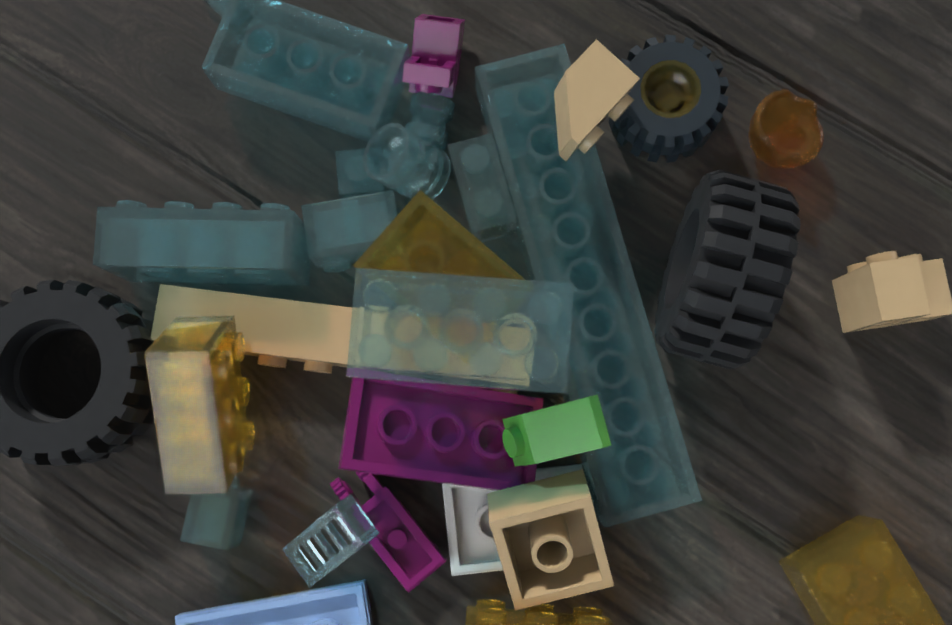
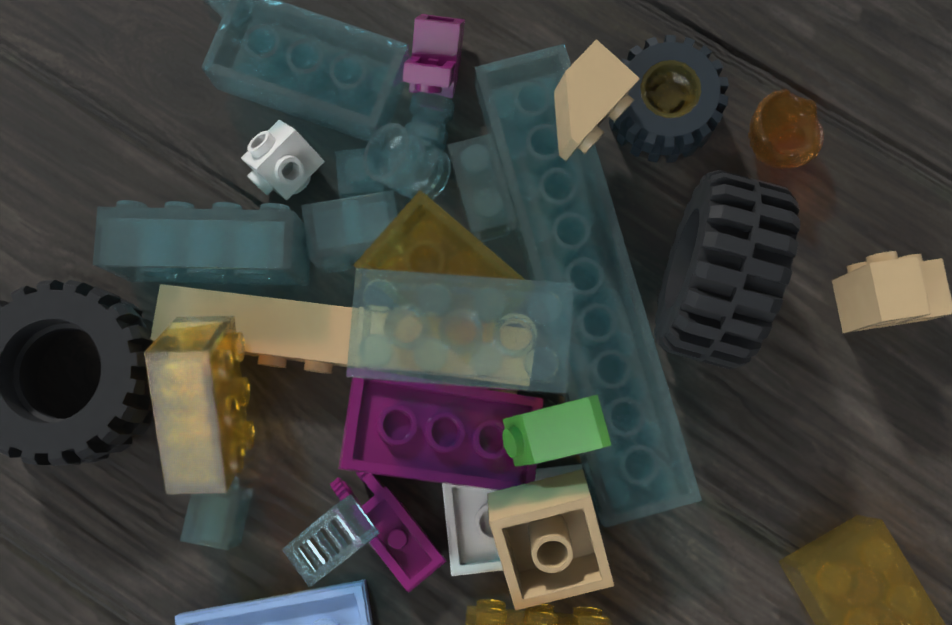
(281, 160): none -> white brick

